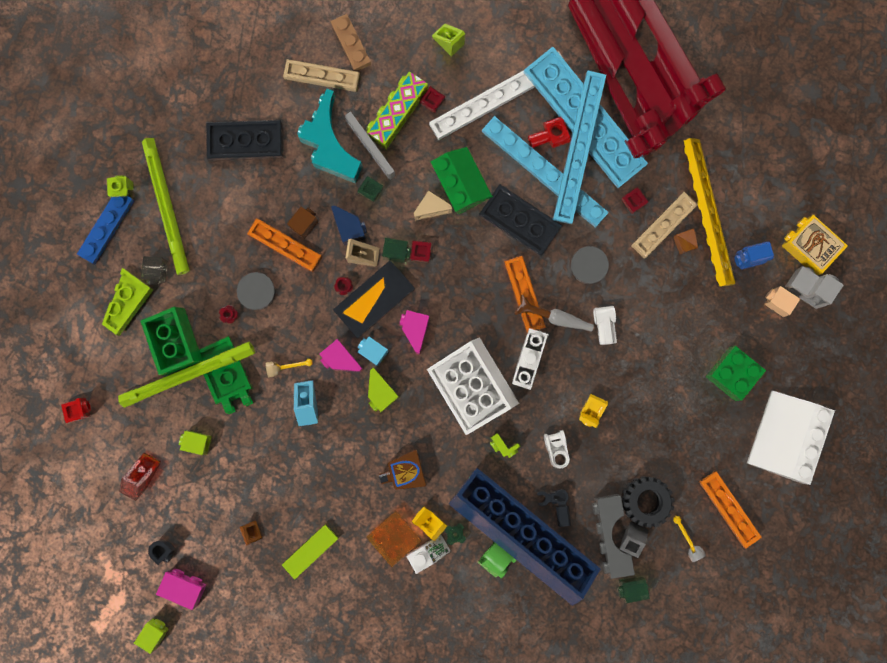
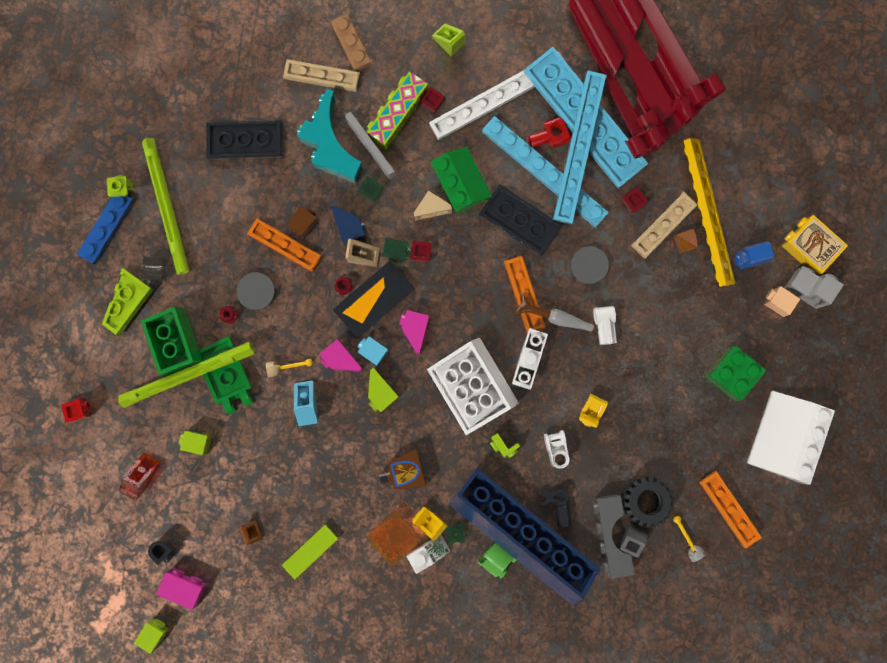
(633, 589): clear green brick -> none

